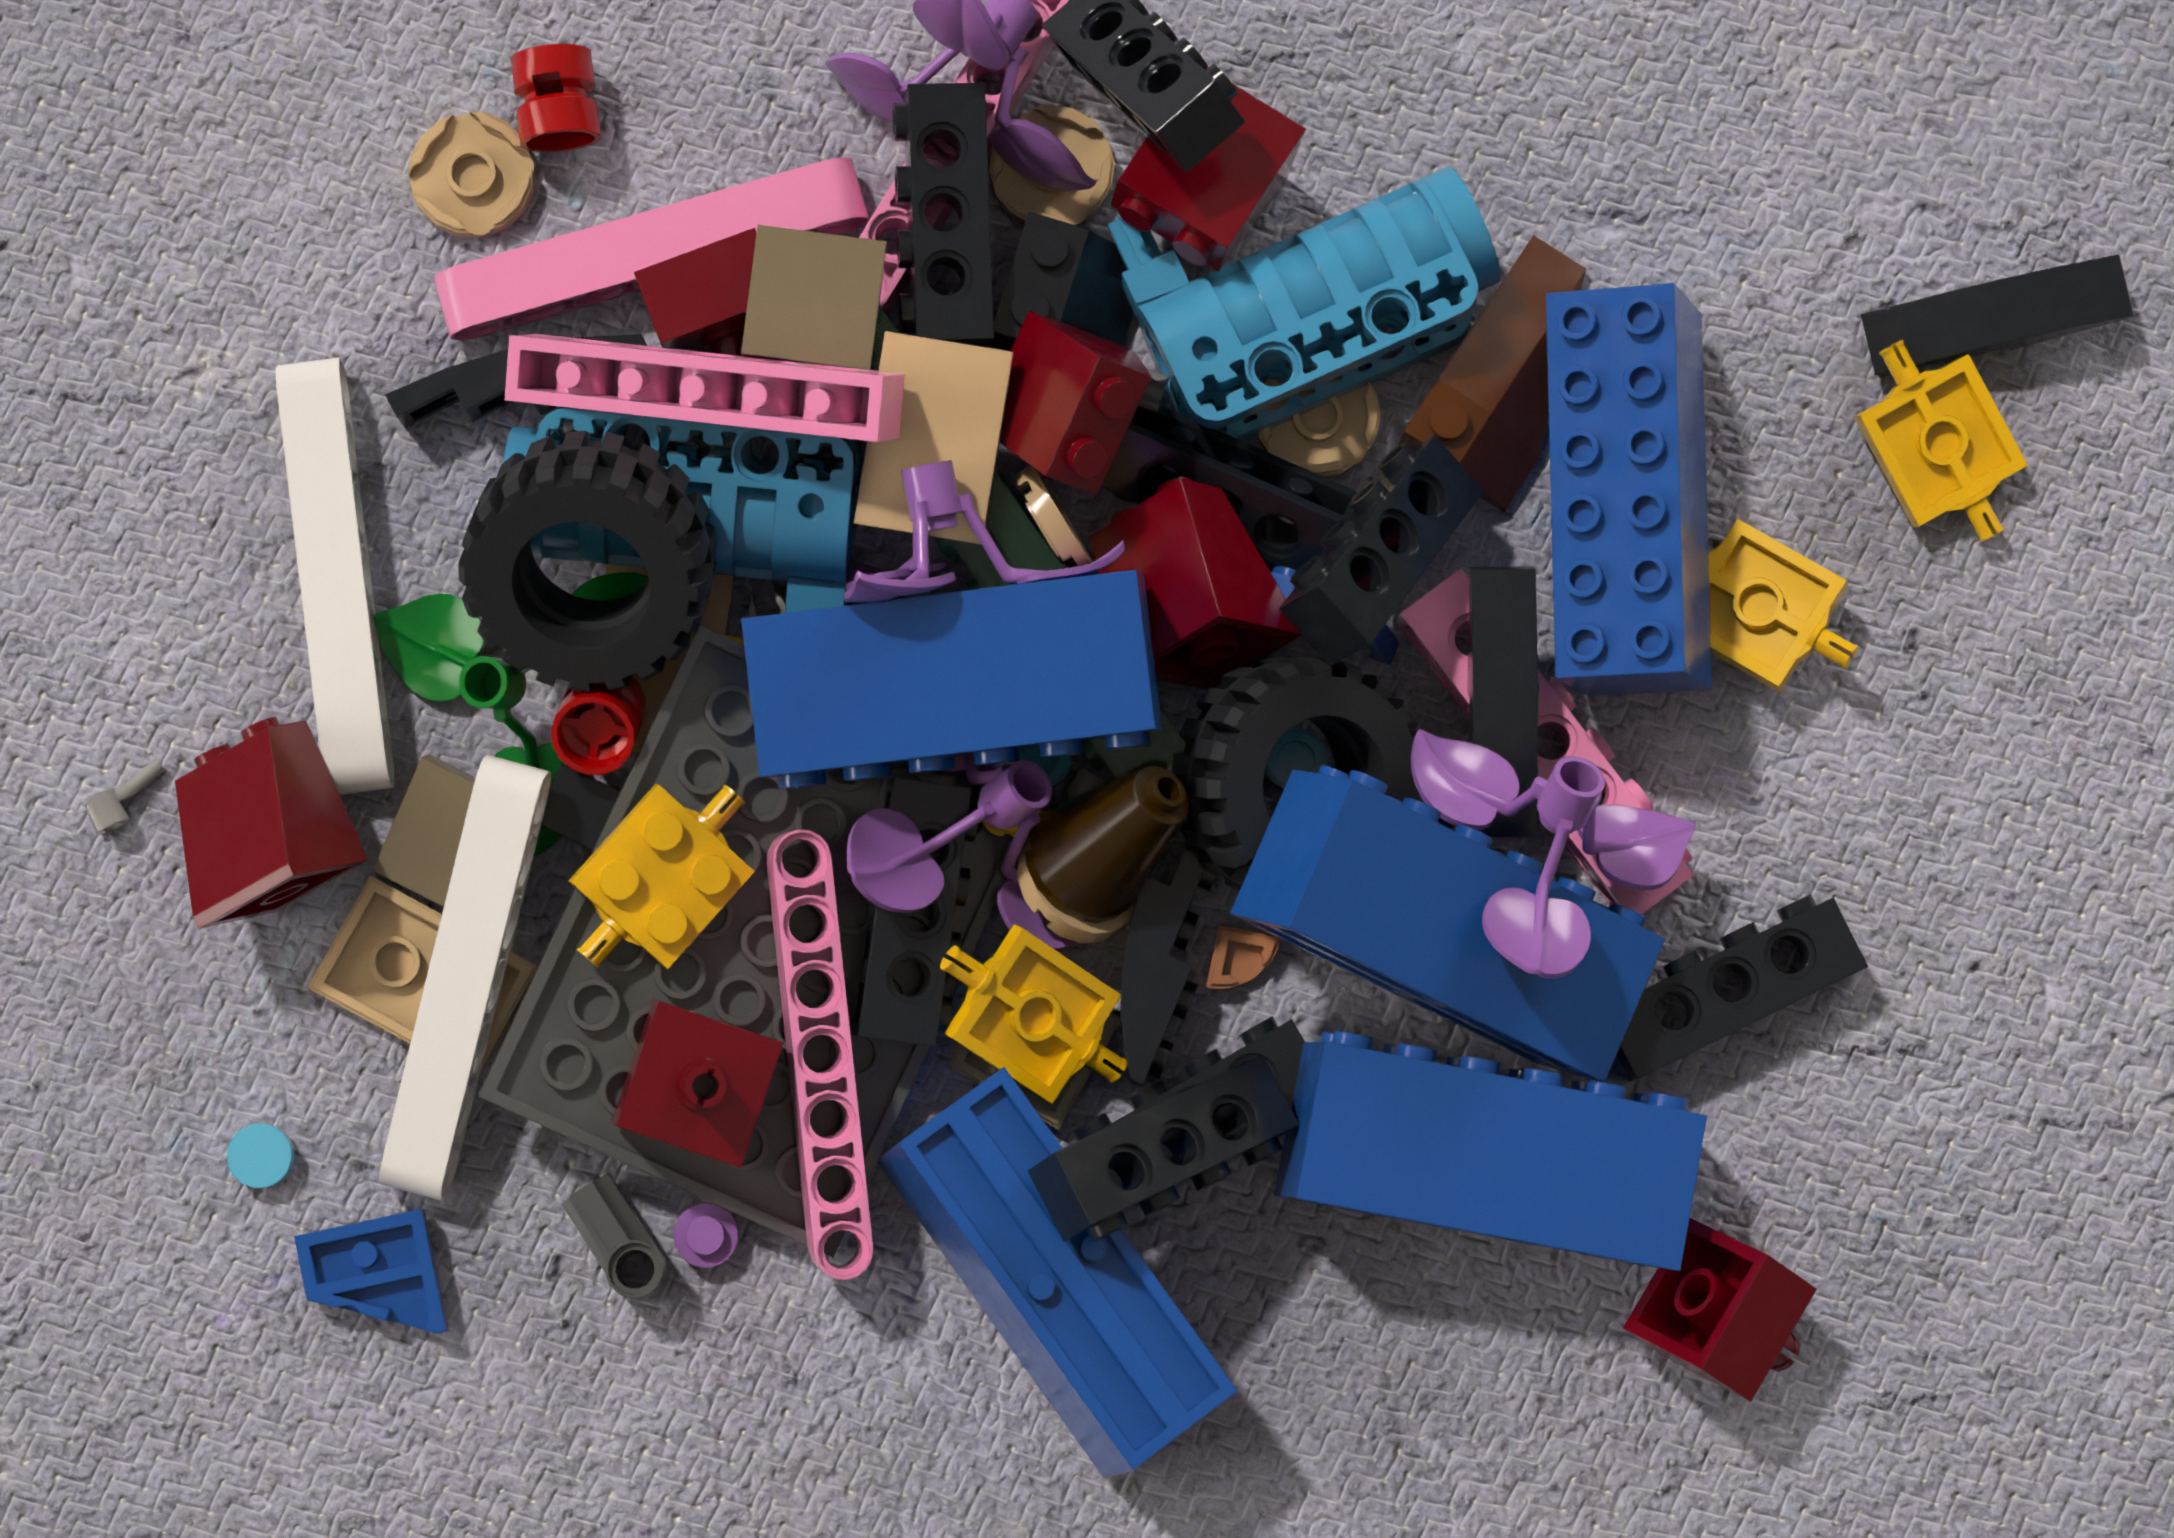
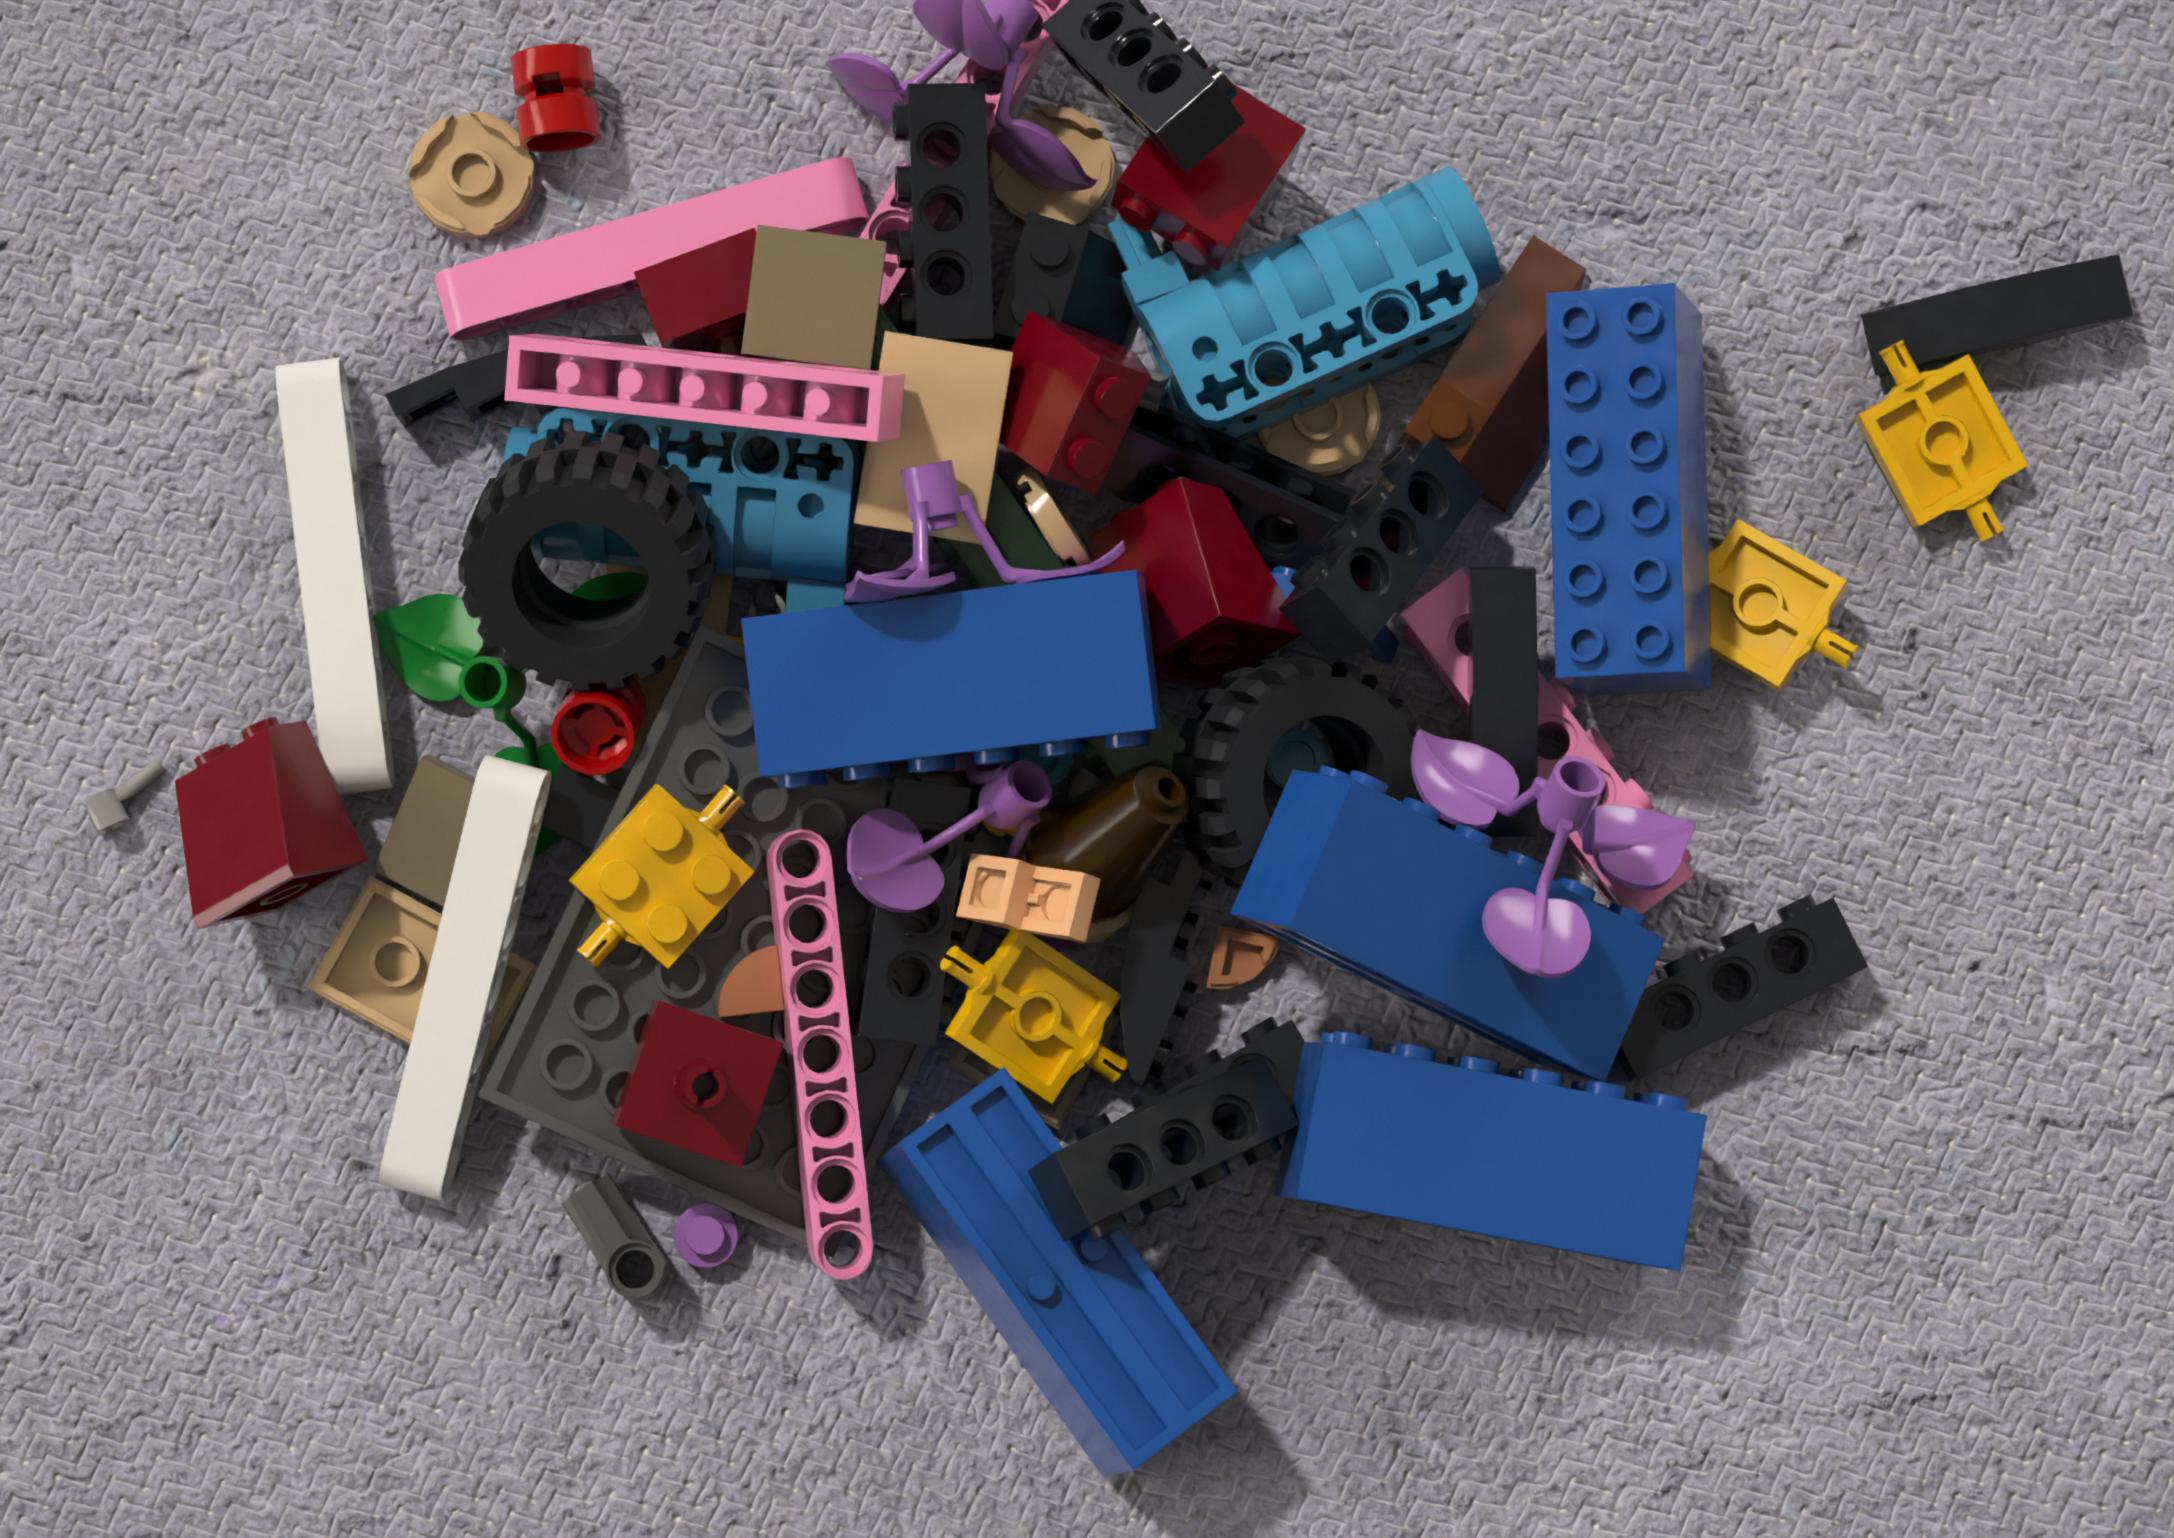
(261, 1156): medium azure tile -> none
(376, 1269): blue wing -> none
(753, 985): none -> nougat tile
(1028, 897): none -> light nougat slope
(1723, 1311): dark red brick -> none

